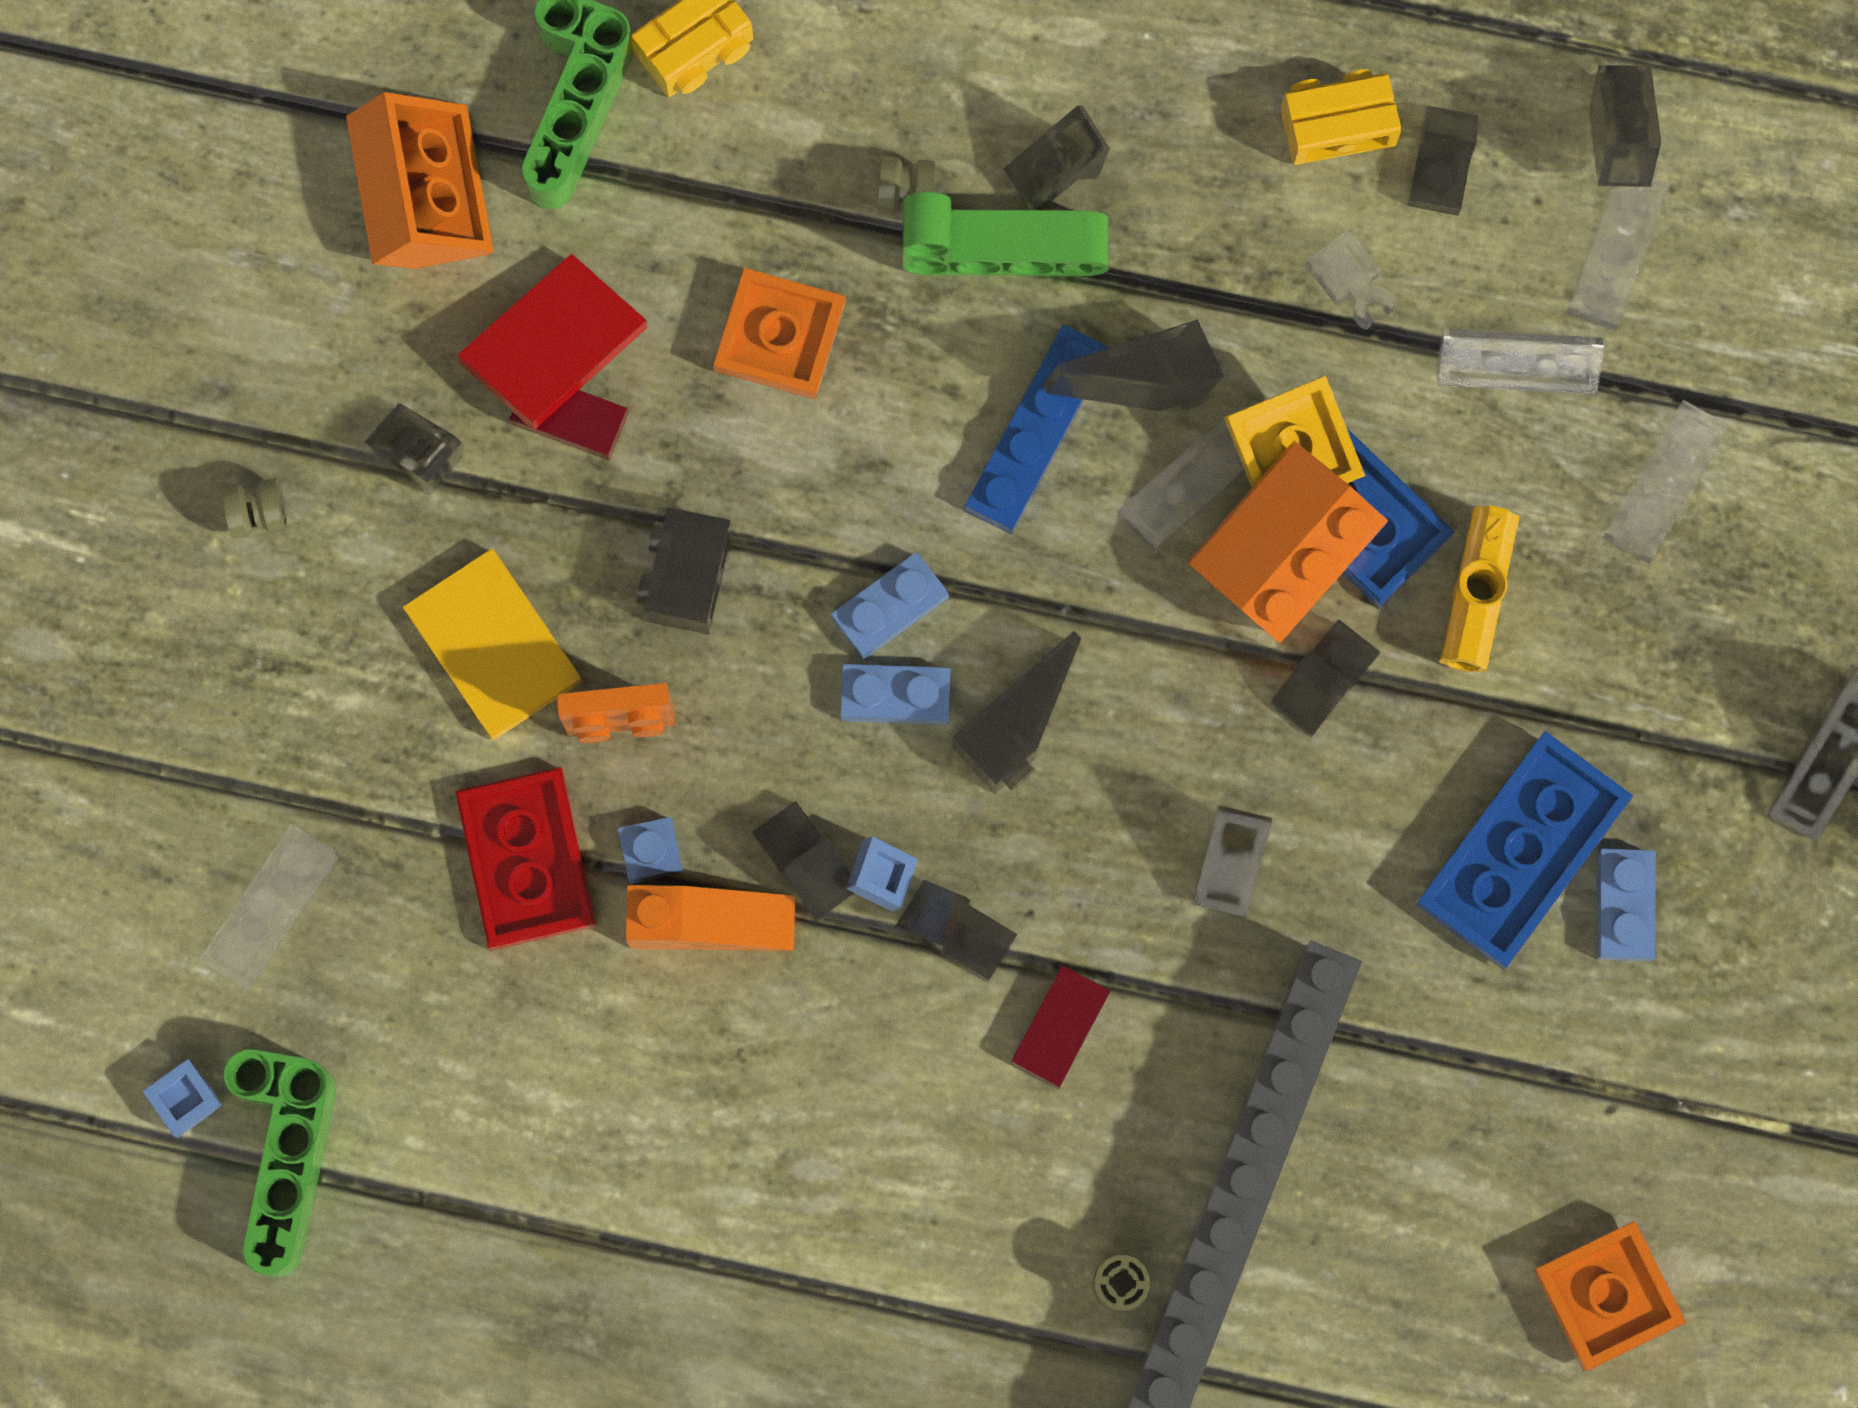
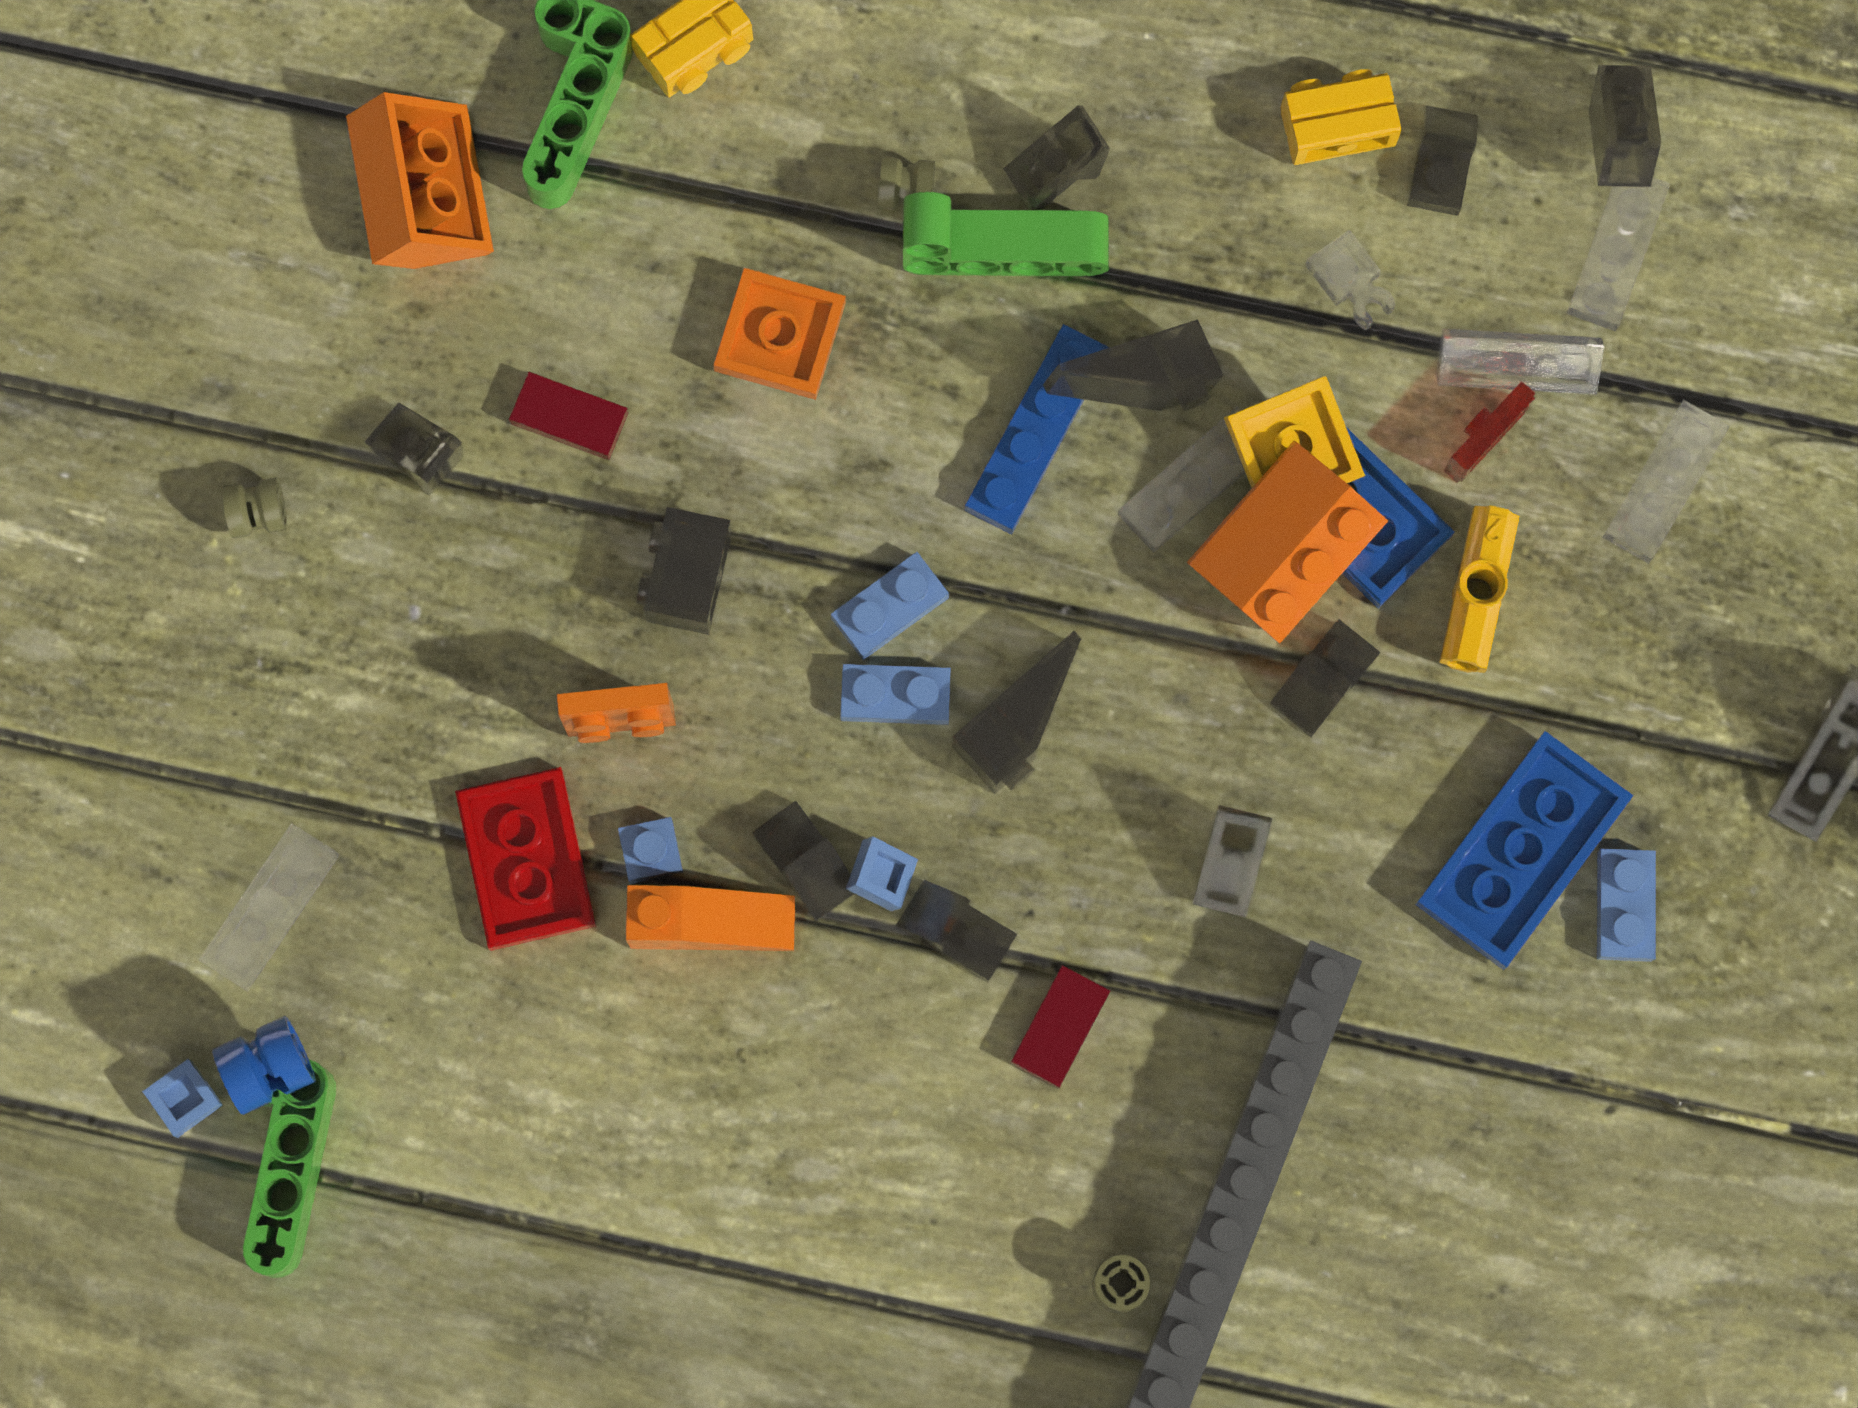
(263, 1065): none -> blue wheel
(492, 644): yellow tile -> none
(552, 341): red tile -> none
(1487, 431): none -> clear red plate
(1609, 1296): orange plate -> none

